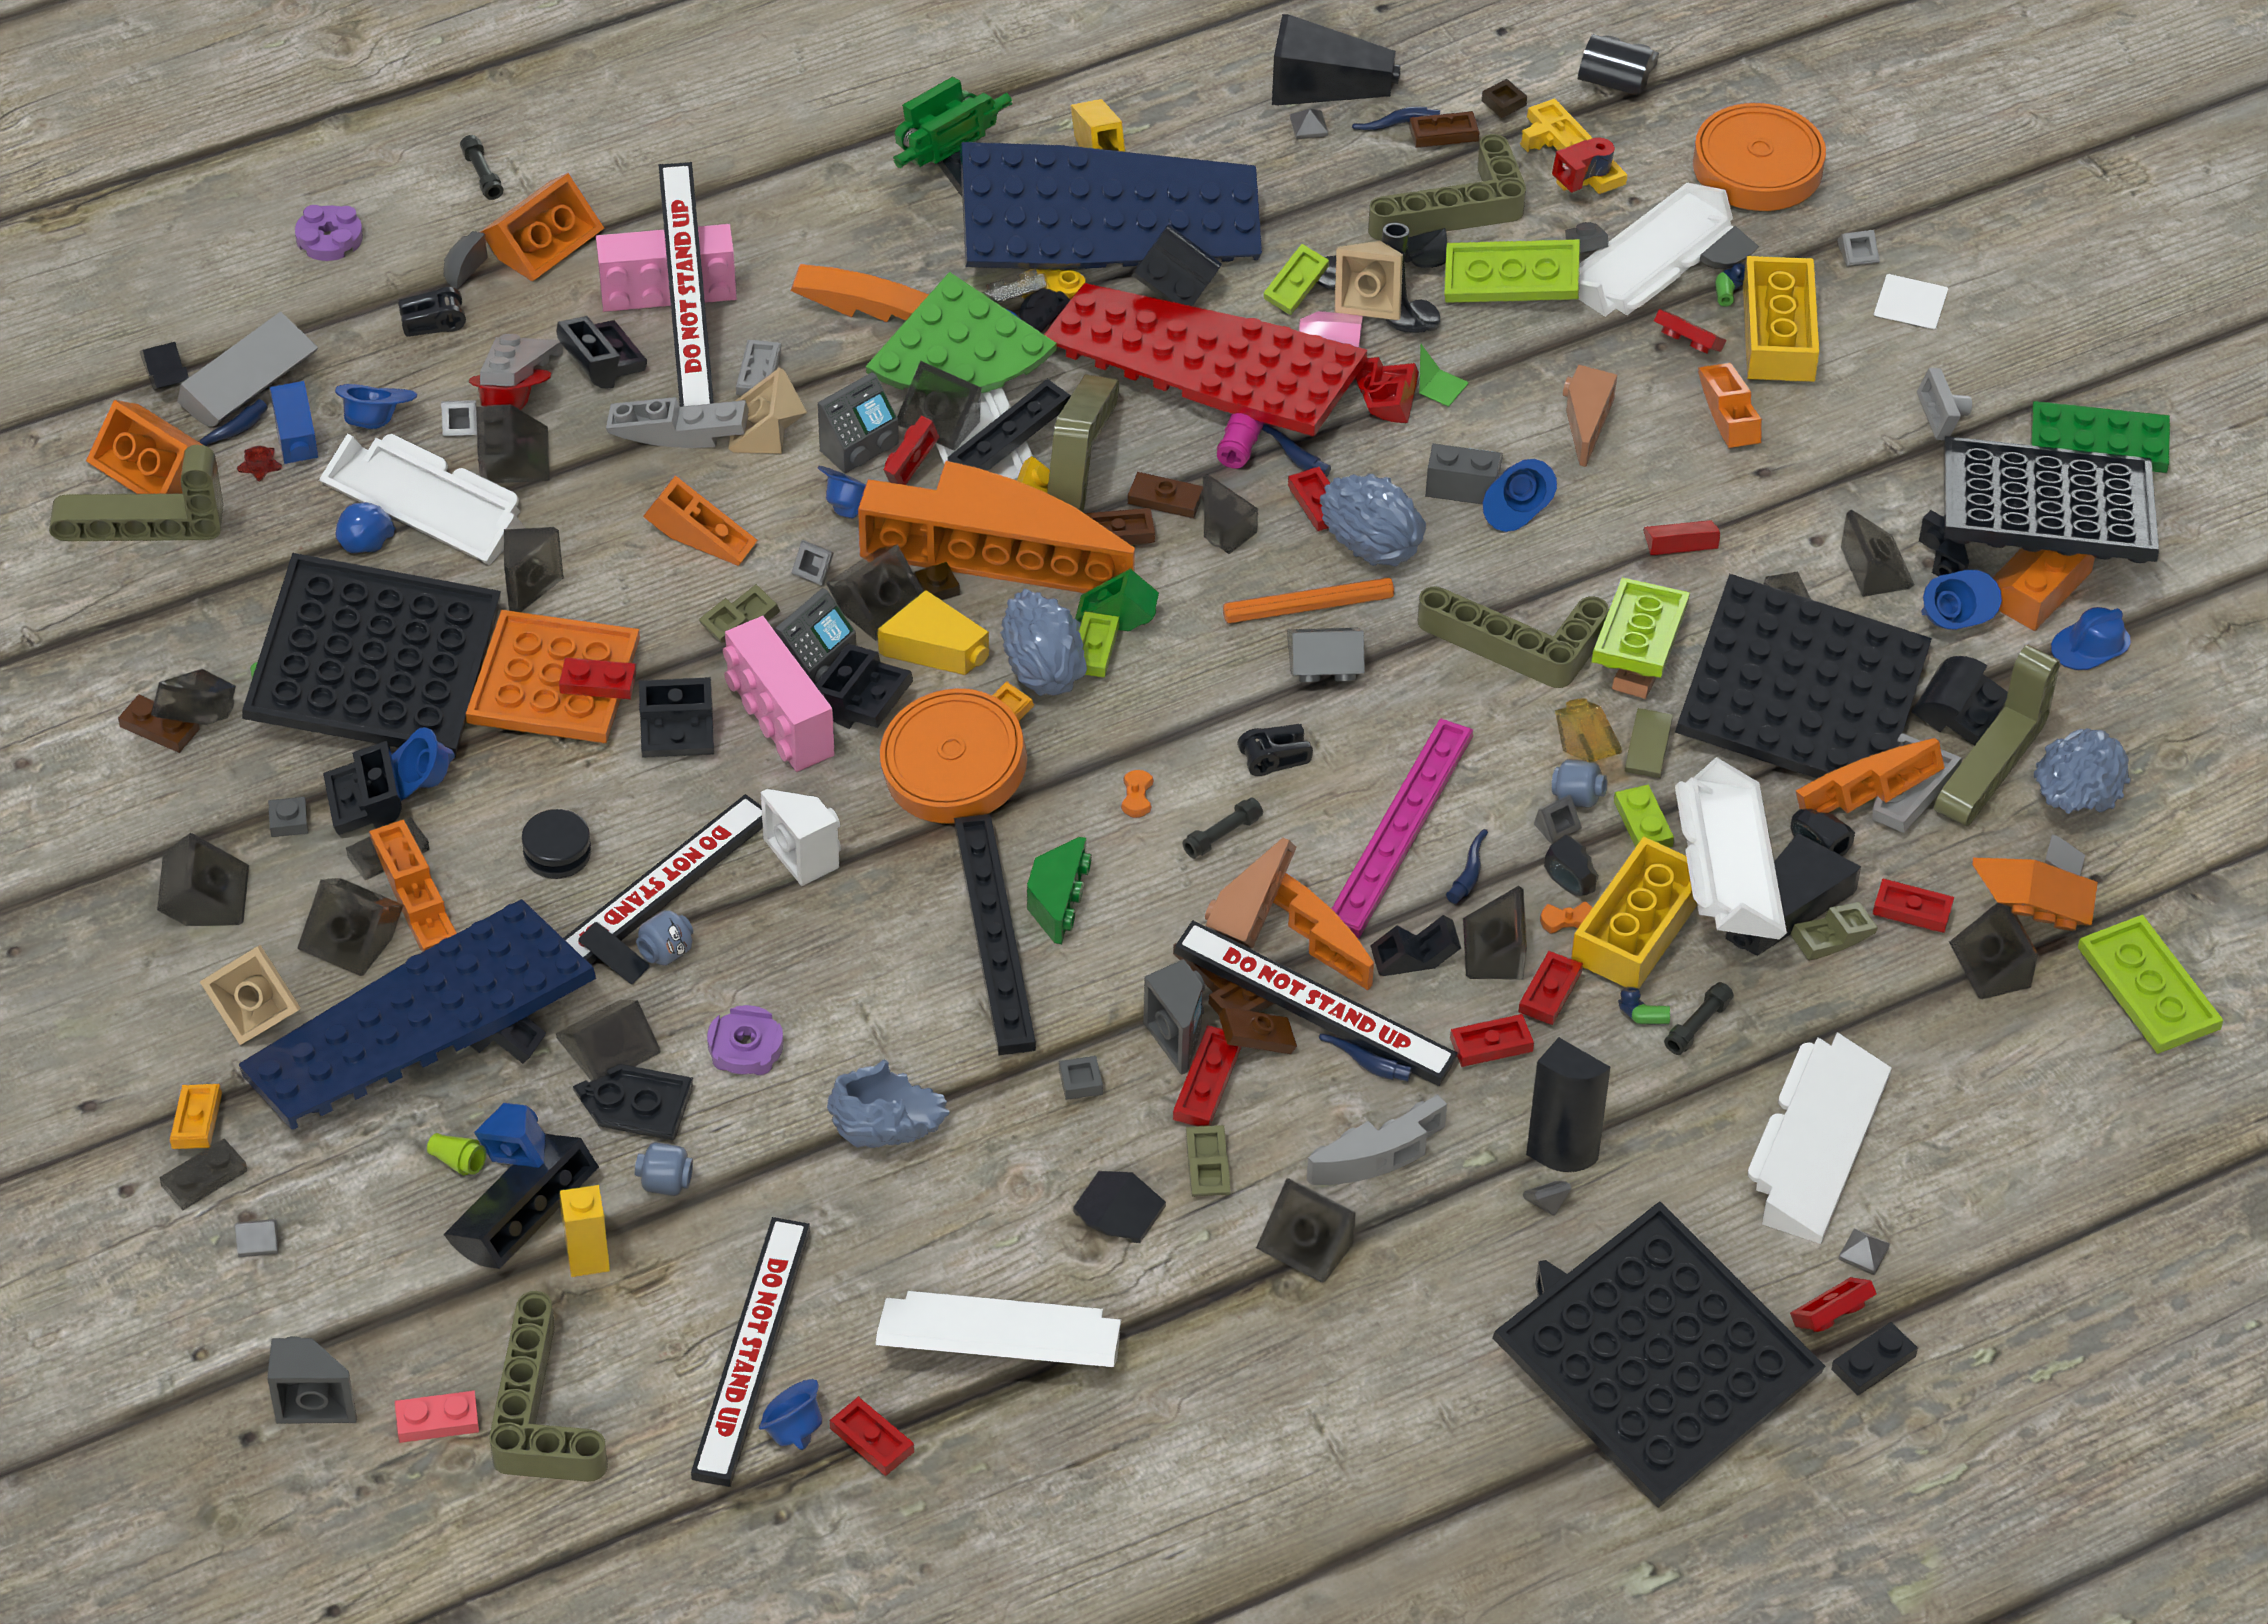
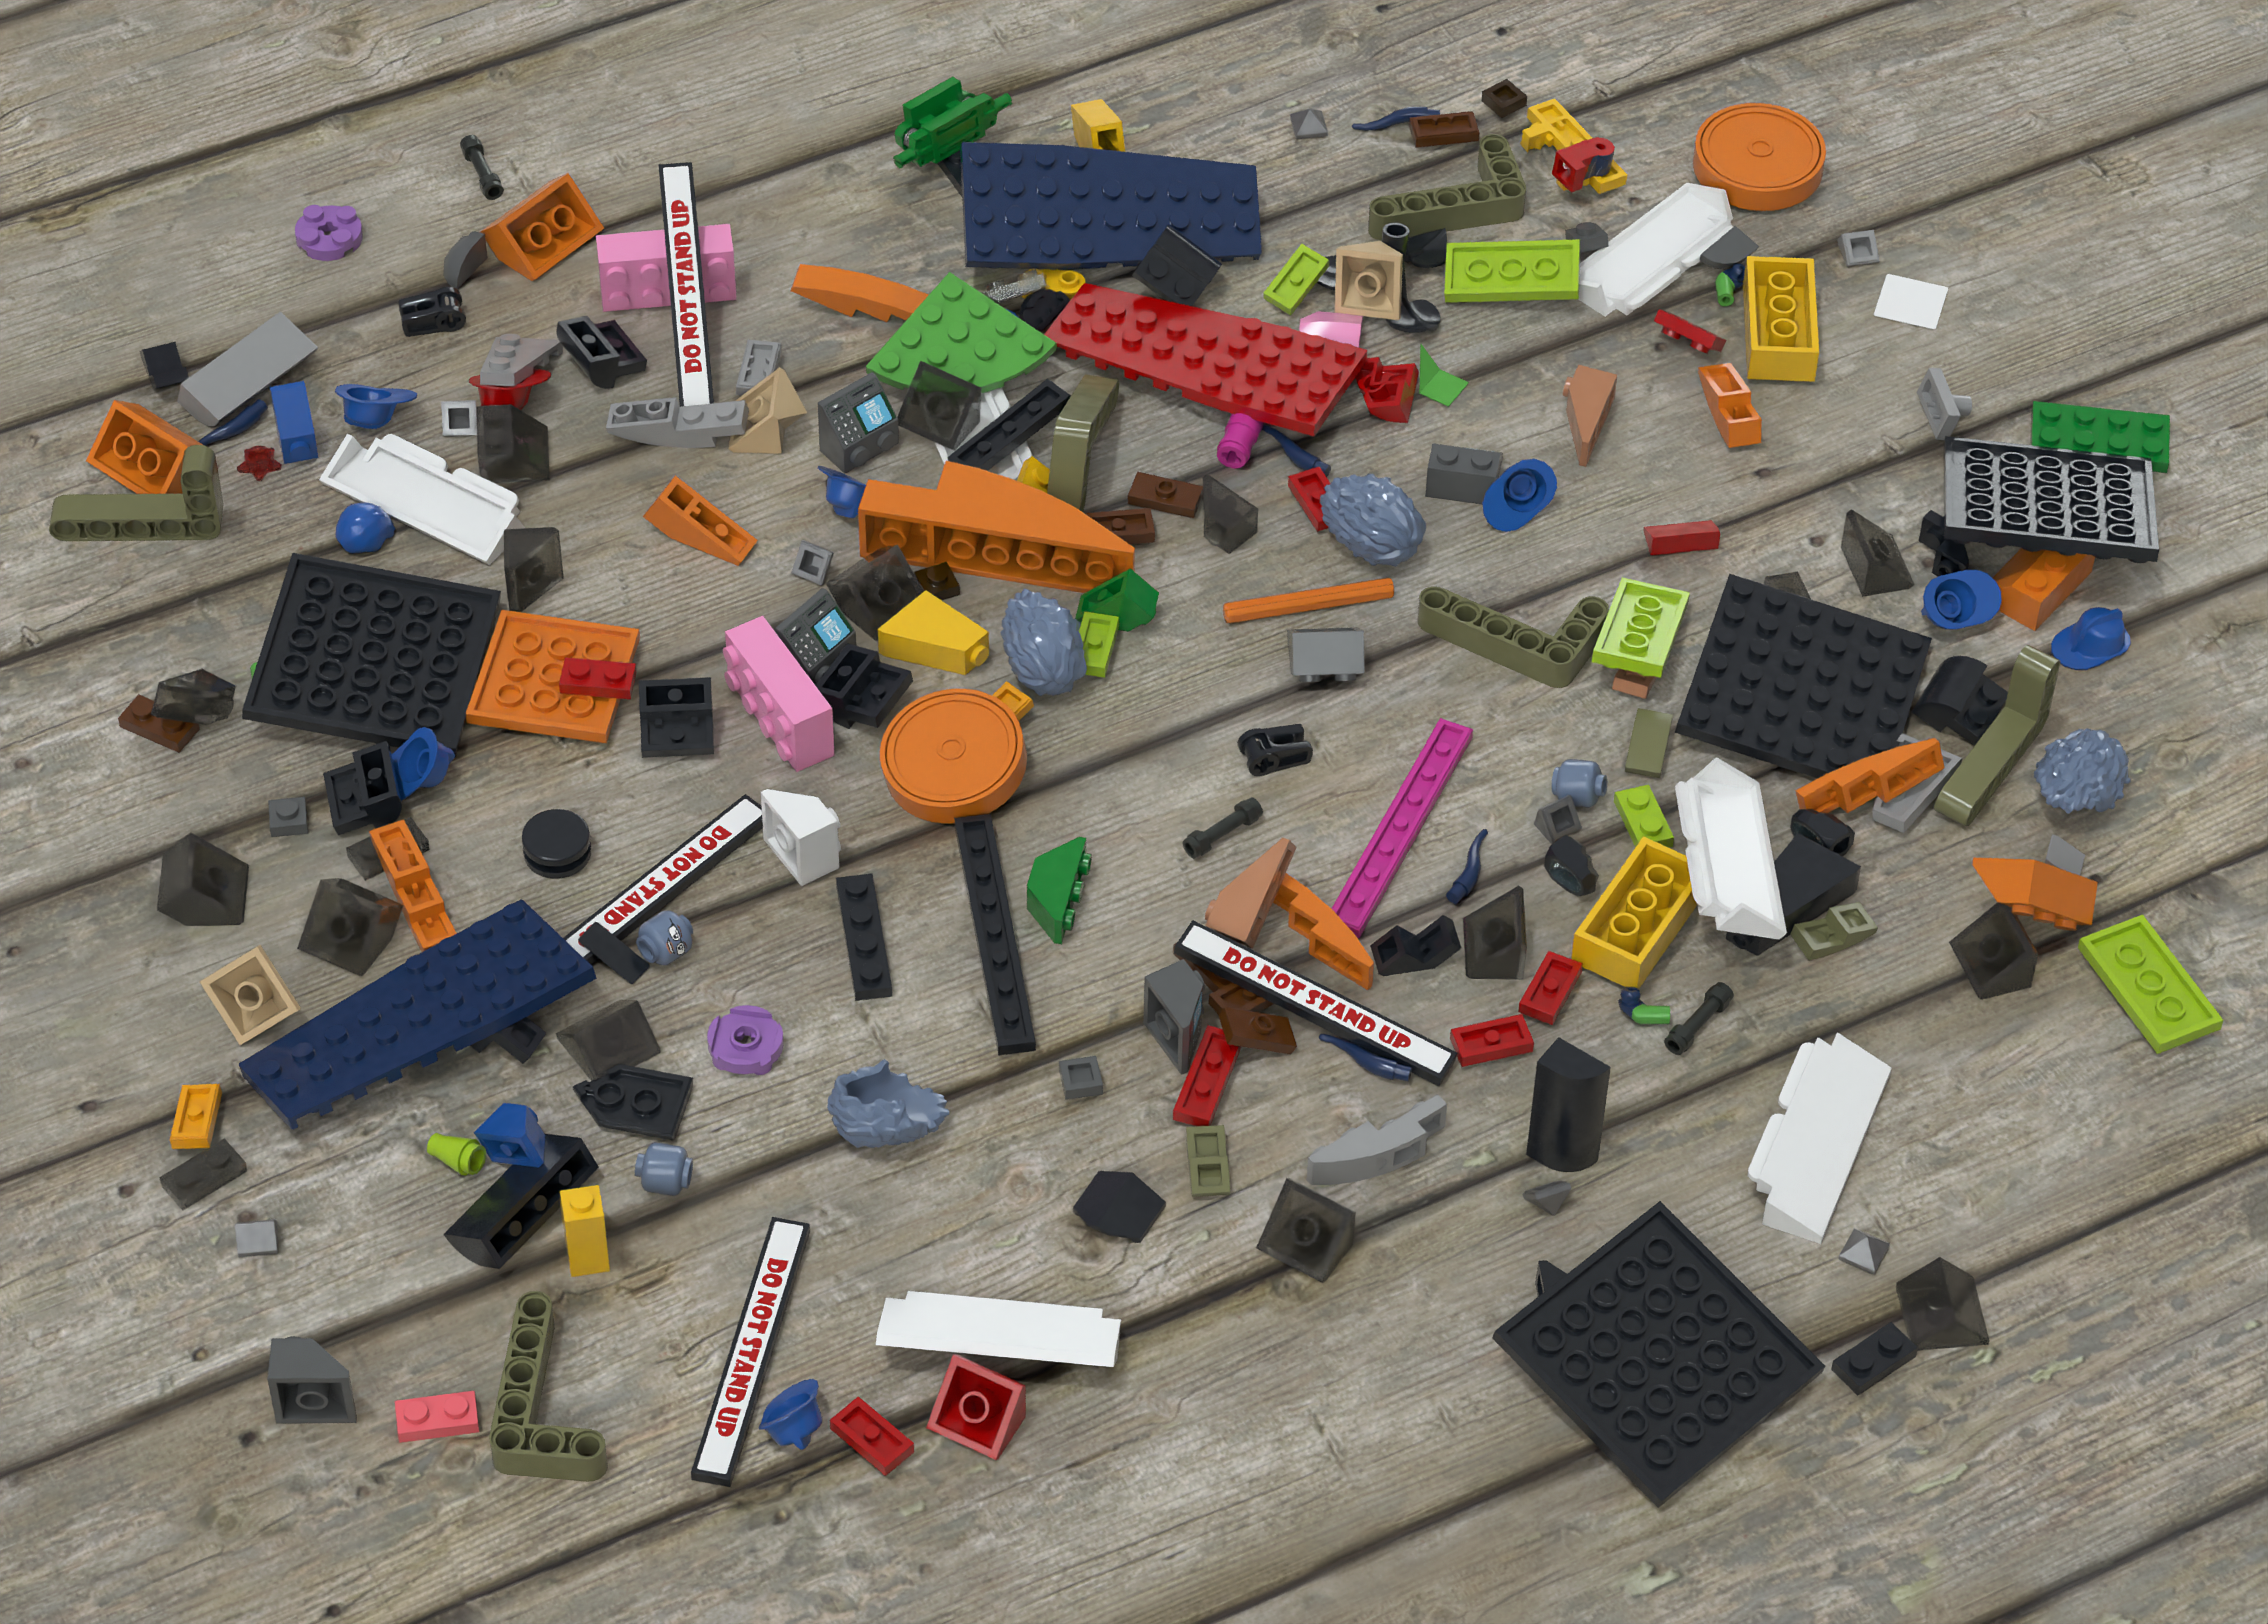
(747, 607): olive slope -> none
(864, 937): none -> black plate
(912, 451): red plate -> none
(978, 1407): none -> red slope
(1136, 803): orange piece -> none
(1328, 65): black slope -> none
(1554, 919): orange piece -> none
(1586, 731): clear yellow slope -> none
(1617, 64): black brick -> none
(1842, 1299): red plate -> none
(1913, 905): red plate -> none
(1941, 1307): none -> clear smoke slope

